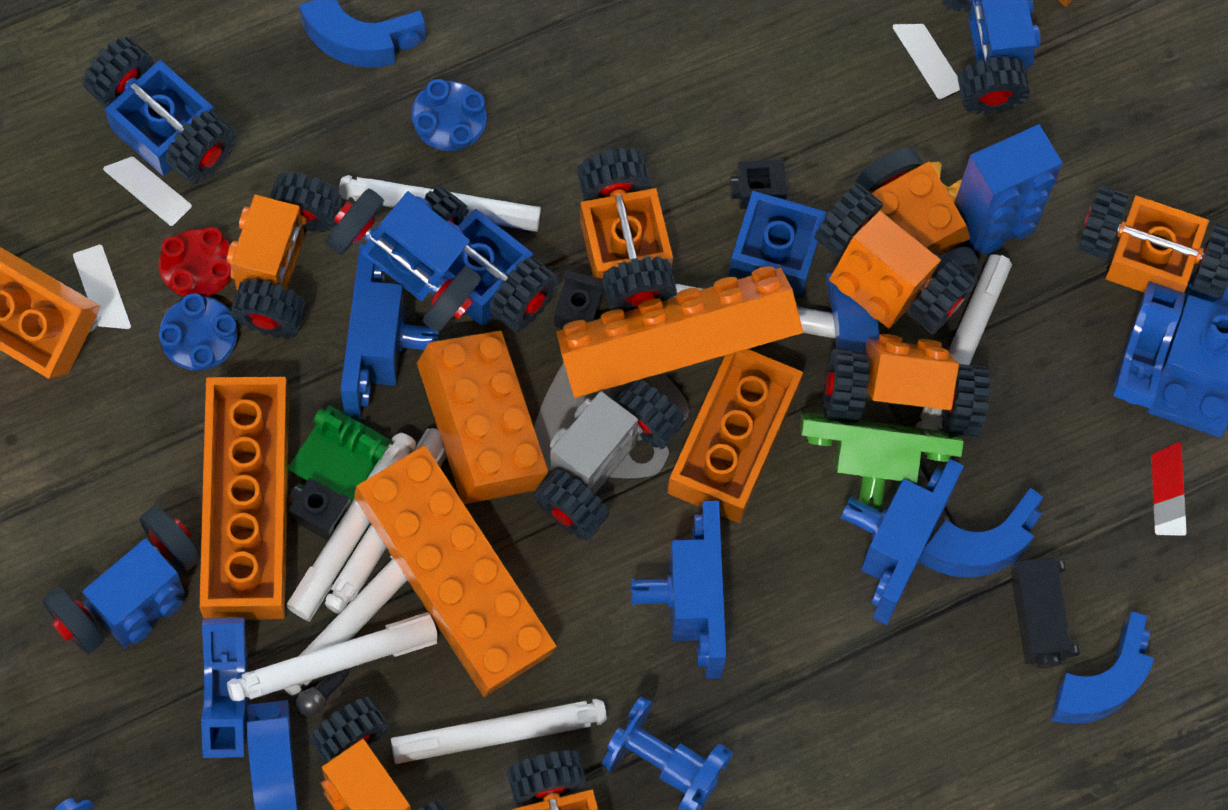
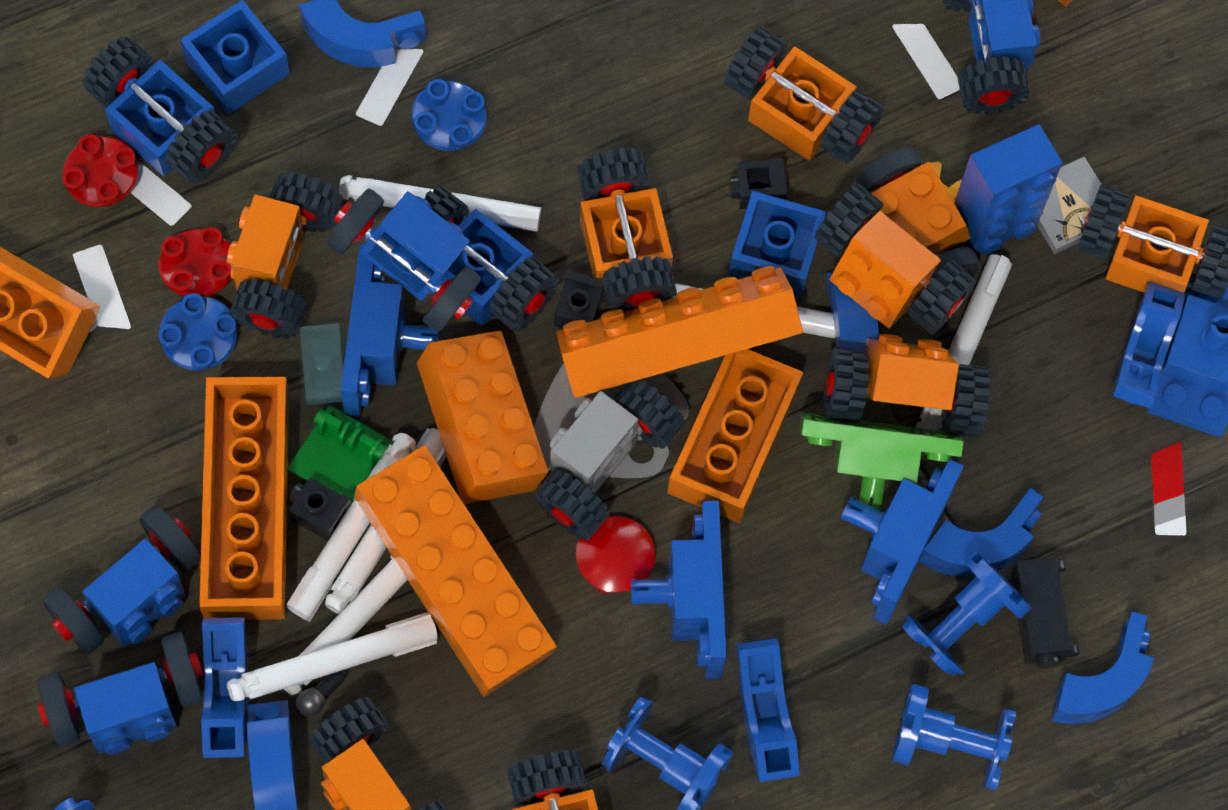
(100, 171): none -> red dish
(123, 705): none -> blue brick
(235, 57): none -> blue brick
(322, 363): none -> clear light blue plate
(388, 86): none -> white sticker
(497, 731): white piece -> none
(616, 555): none -> red dish
(765, 710): none -> blue arch
(801, 99): none -> brick
(938, 732): none -> blue piece
(977, 603): none -> blue piece
(1069, 205): none -> light grey tile

